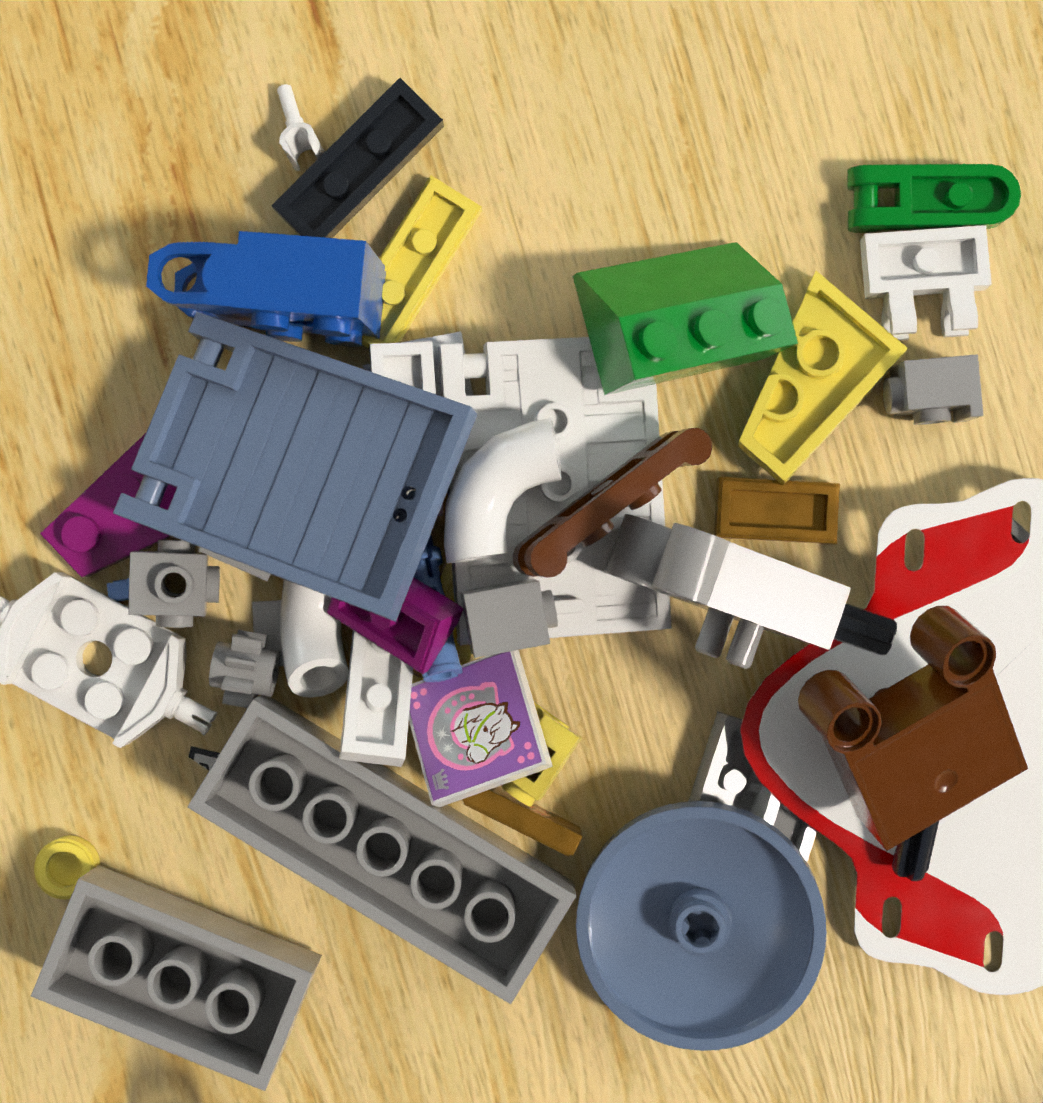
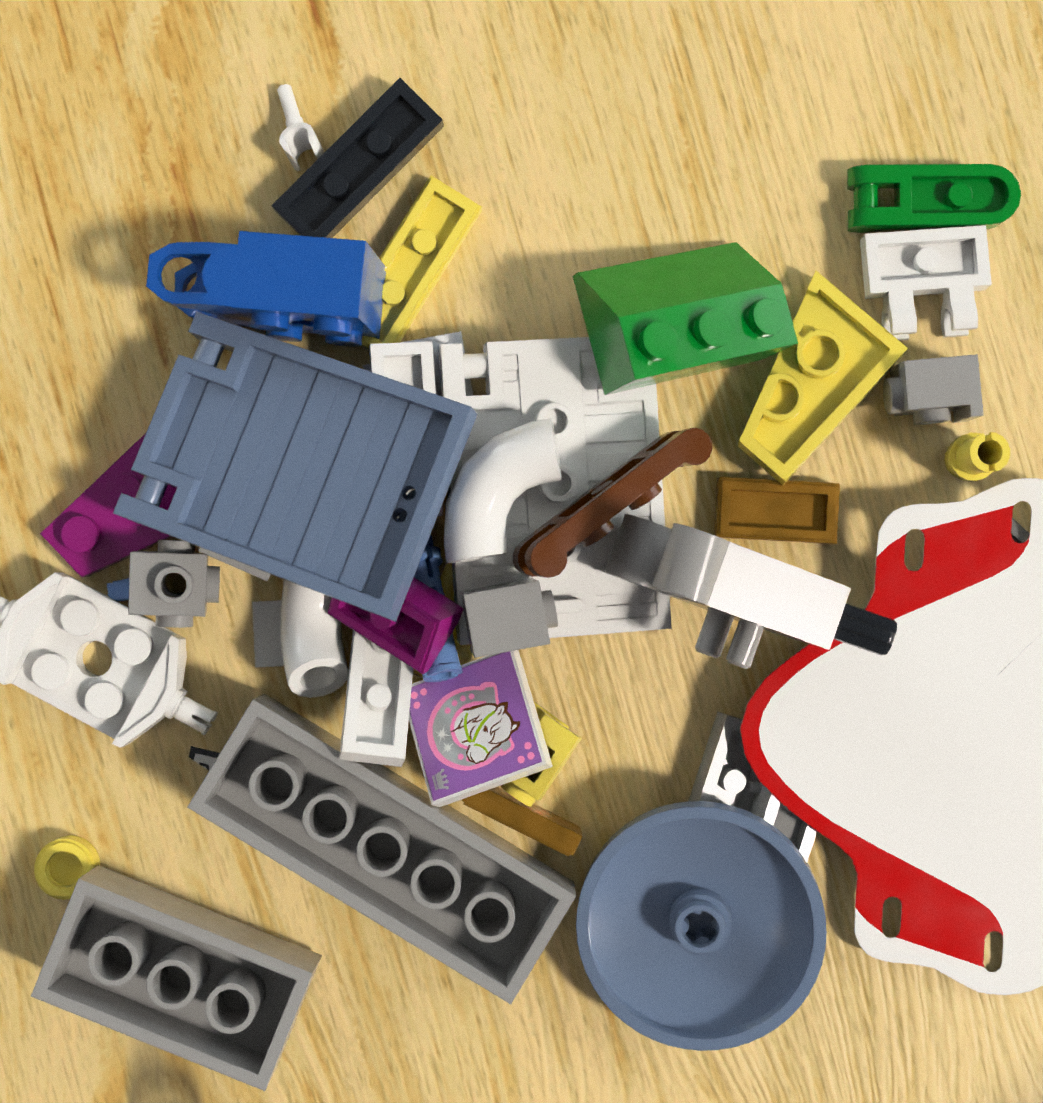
(244, 668): light grey gear -> none
(922, 741): reddish brown piece -> none
(976, 455): none -> light yellow pin

